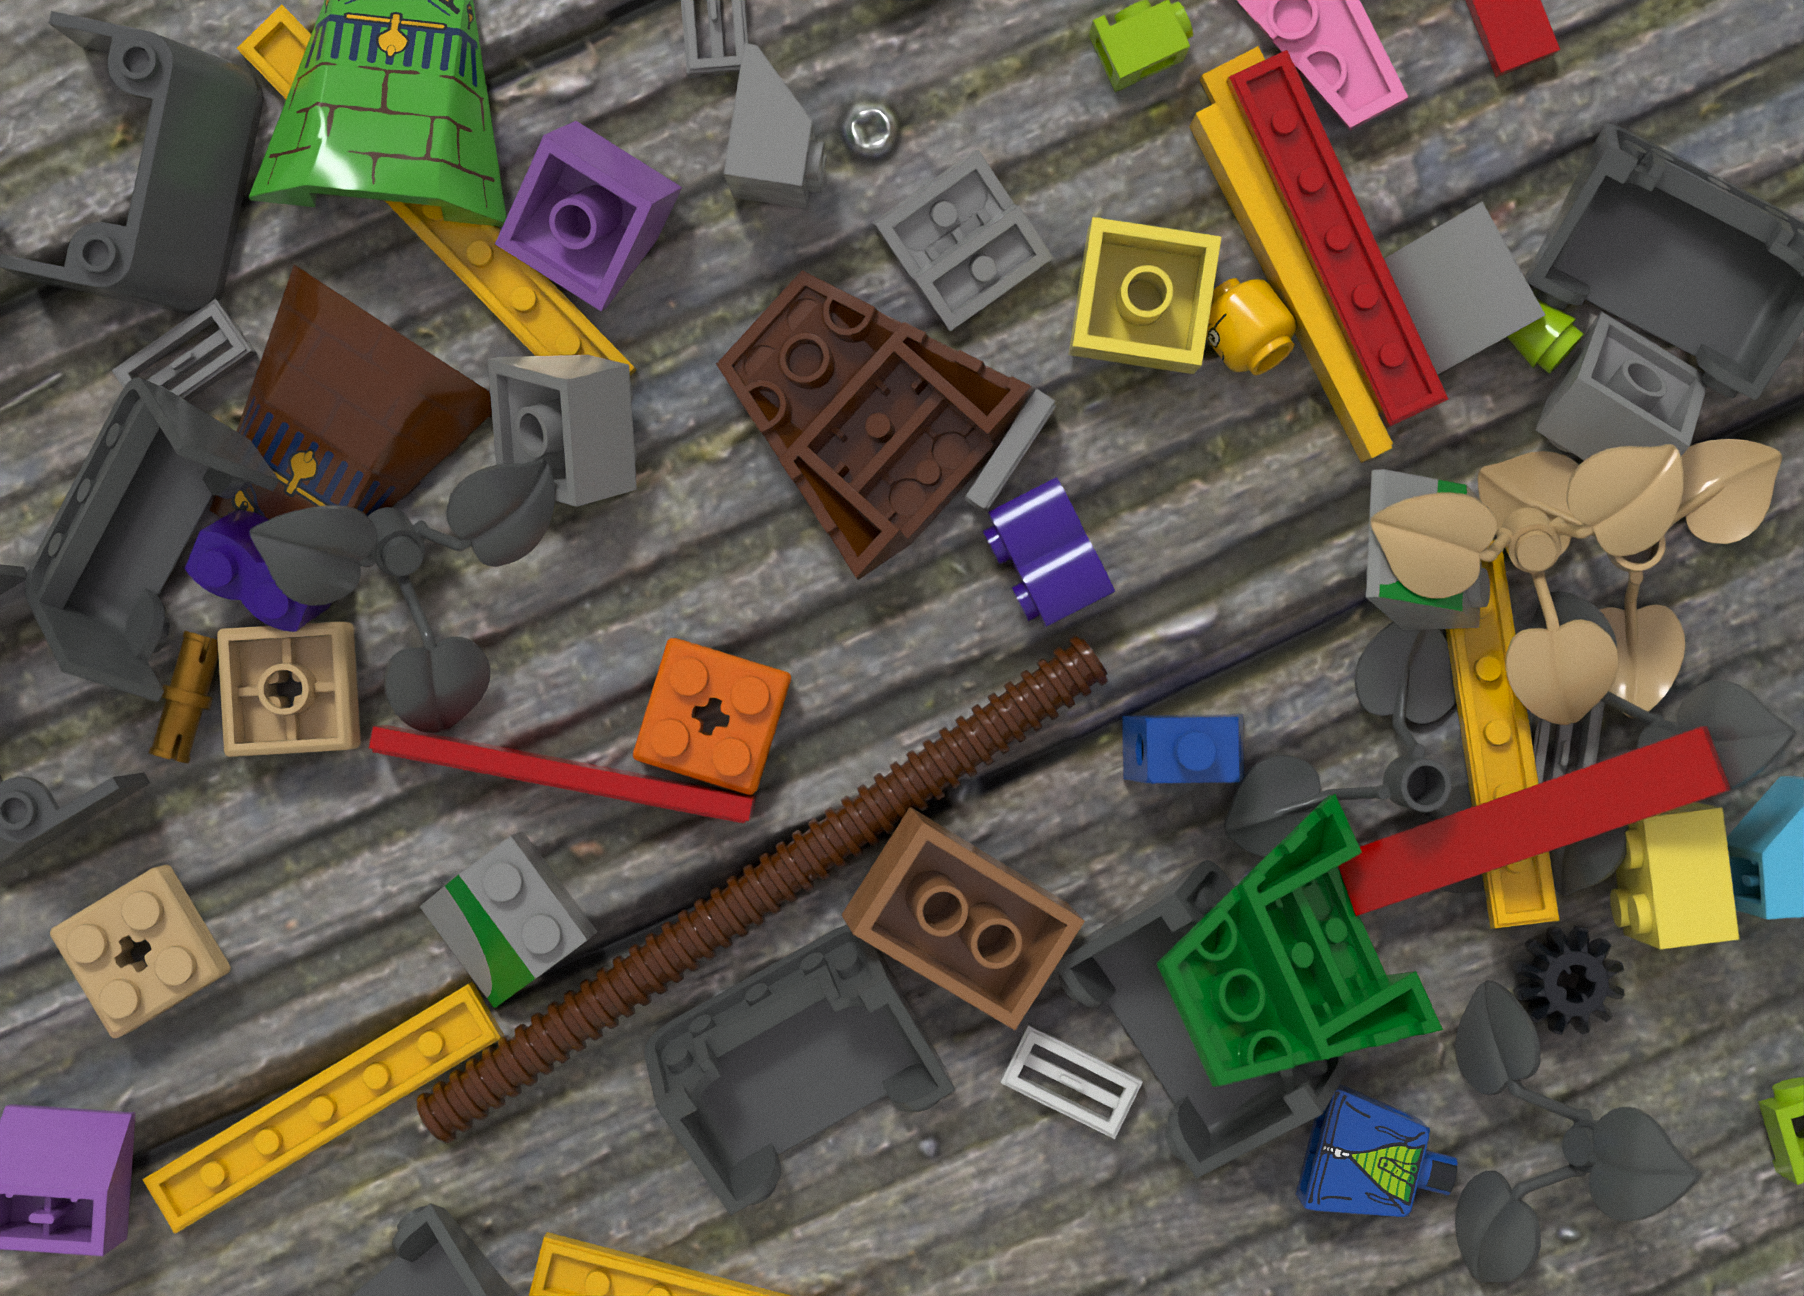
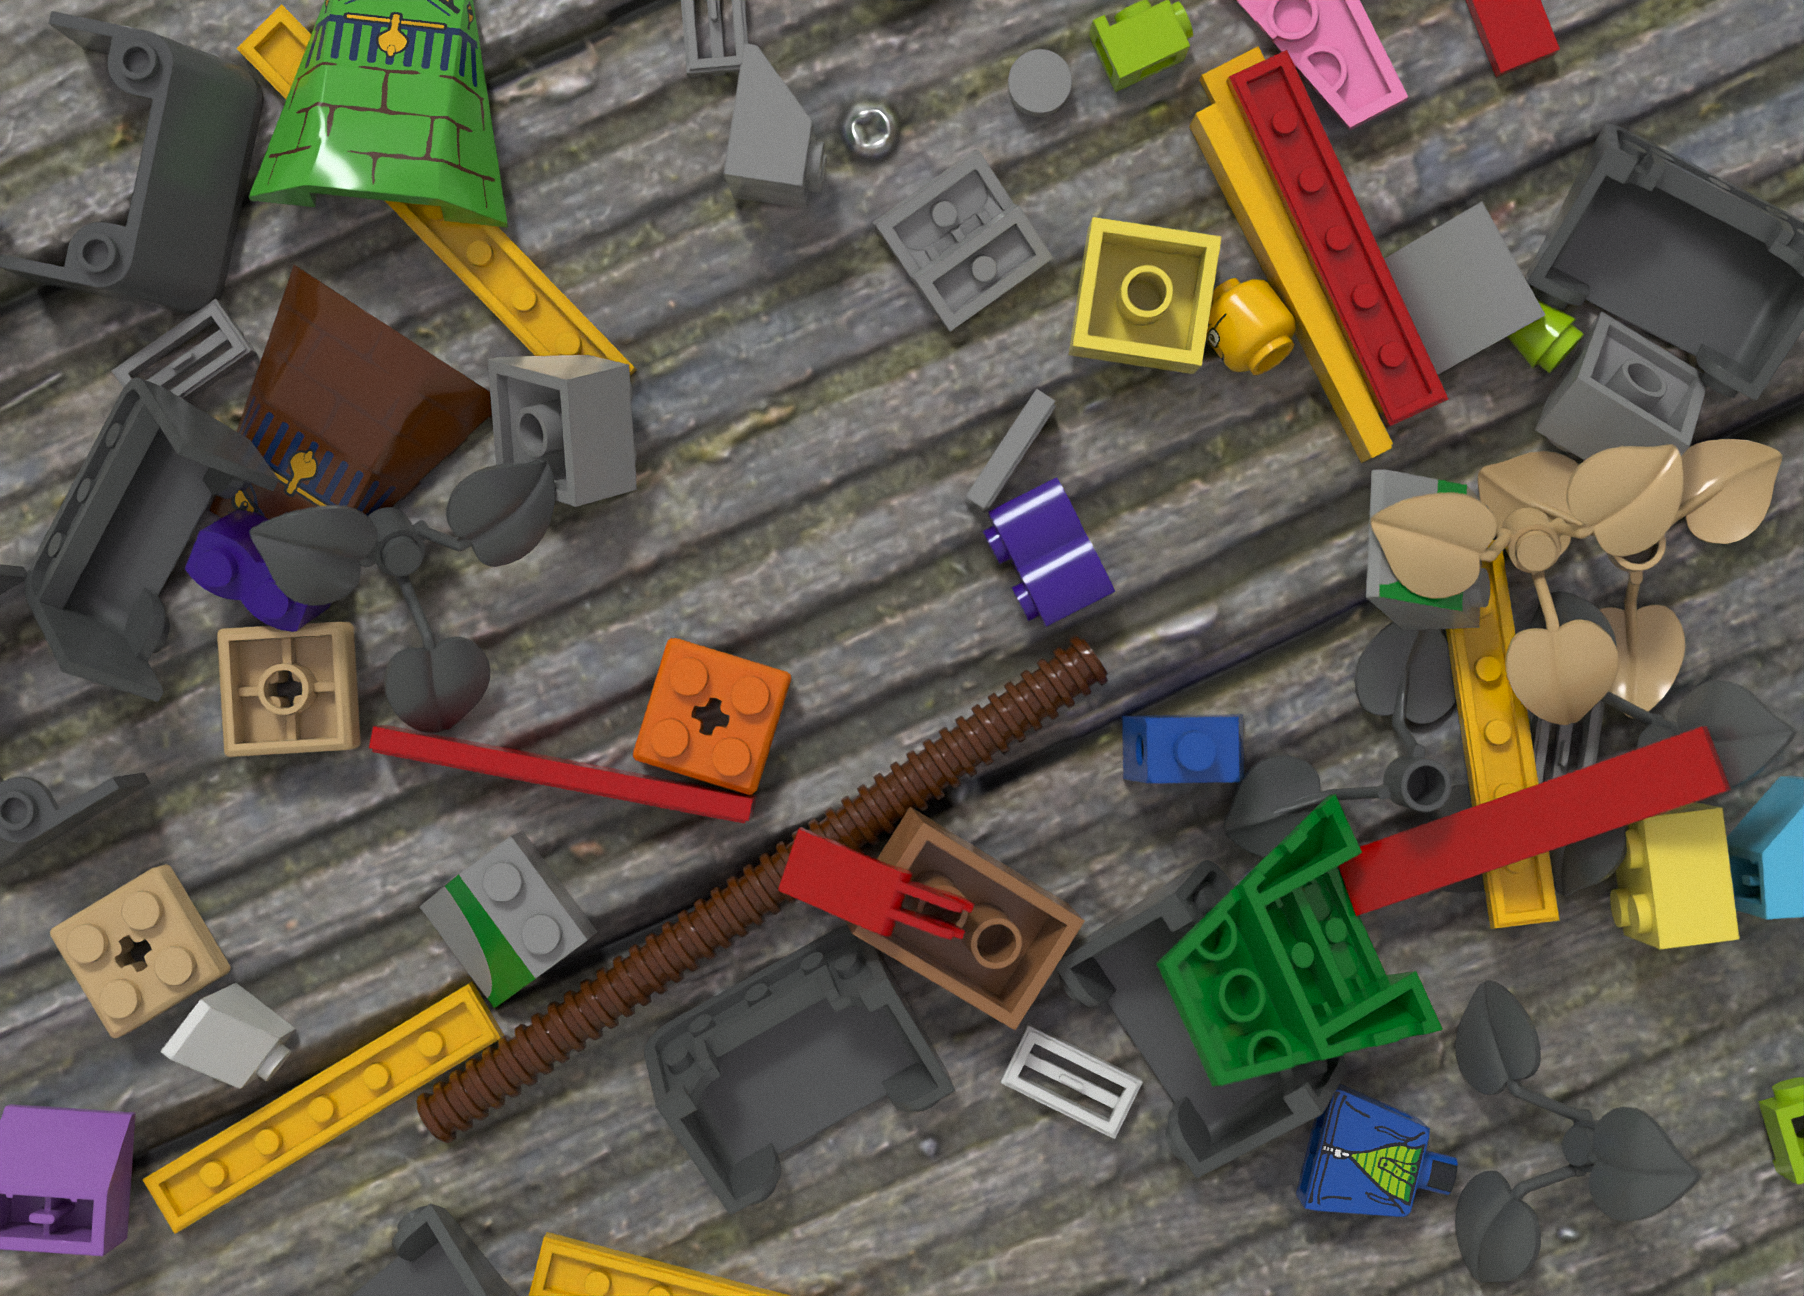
(186, 698): pearl gold pin -> none
(231, 1038): none -> white slope
(586, 213): medium lavender slope -> none
(863, 888): none -> red arm
(867, 414): reddish brown wedge -> none
(1039, 83): none -> light grey tile
(1571, 1003): black gear -> none

